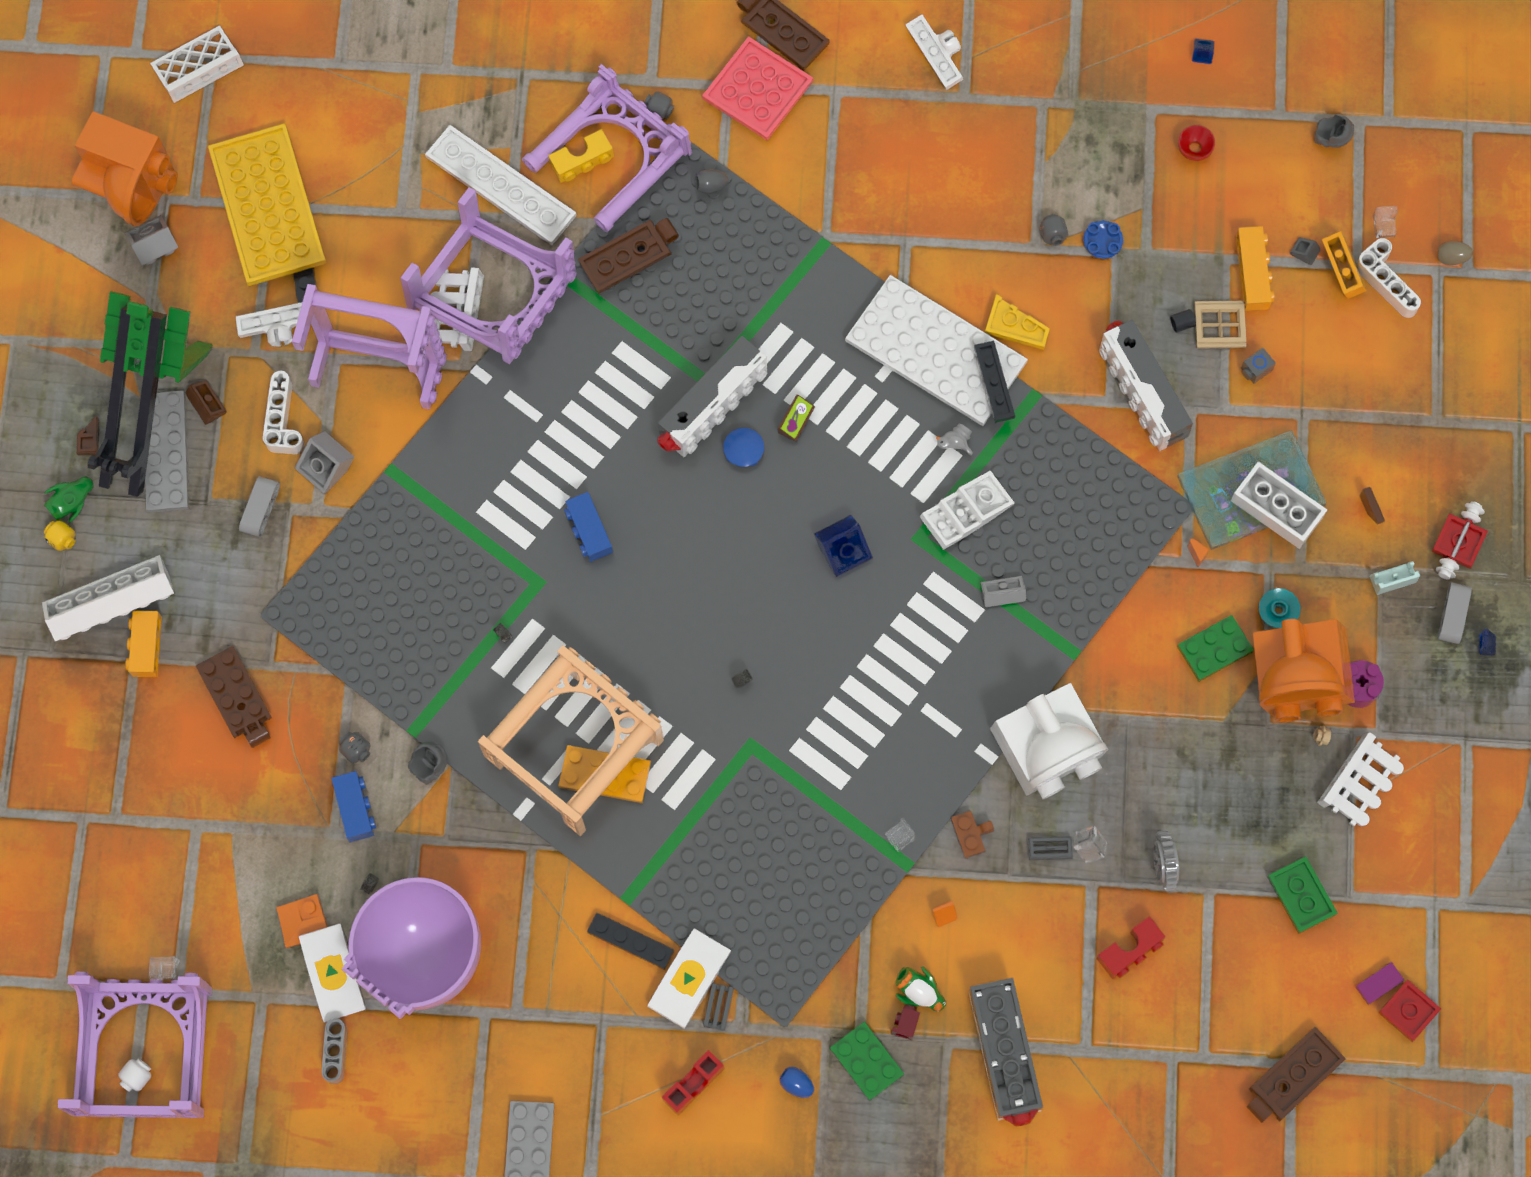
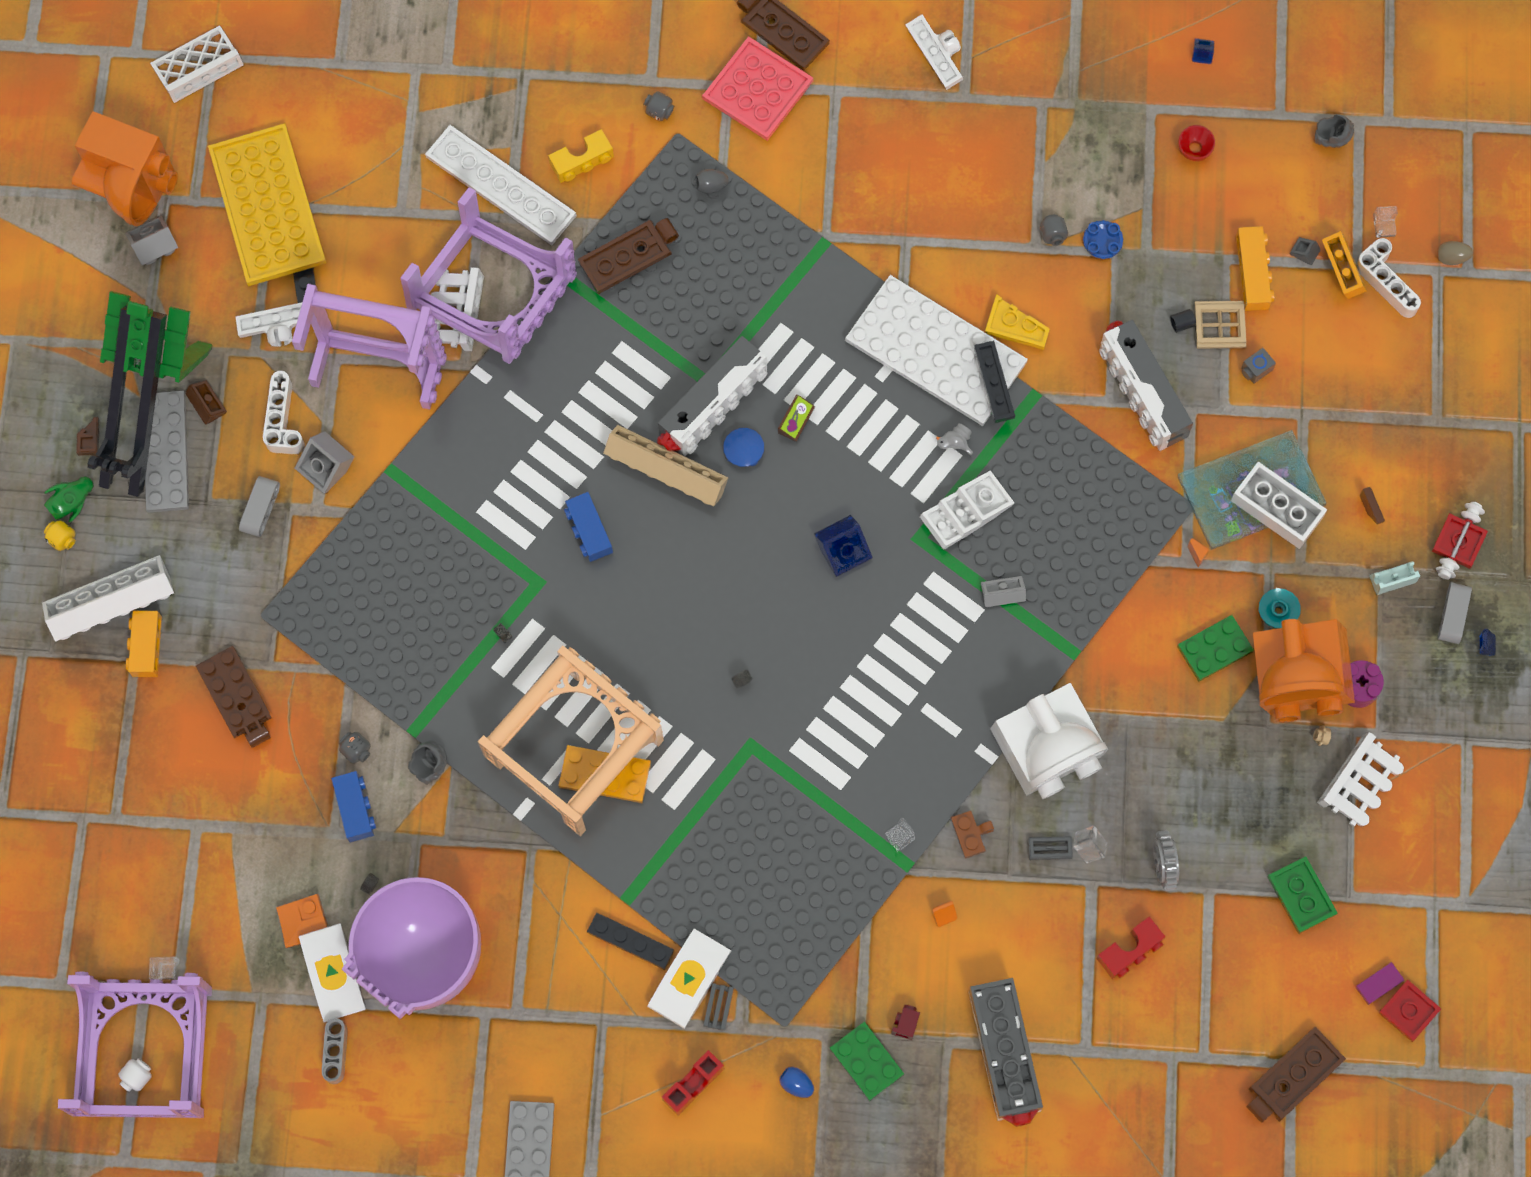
(603, 92): lavender arch -> none
(665, 465): none -> tan brick
(919, 989): animal -> none

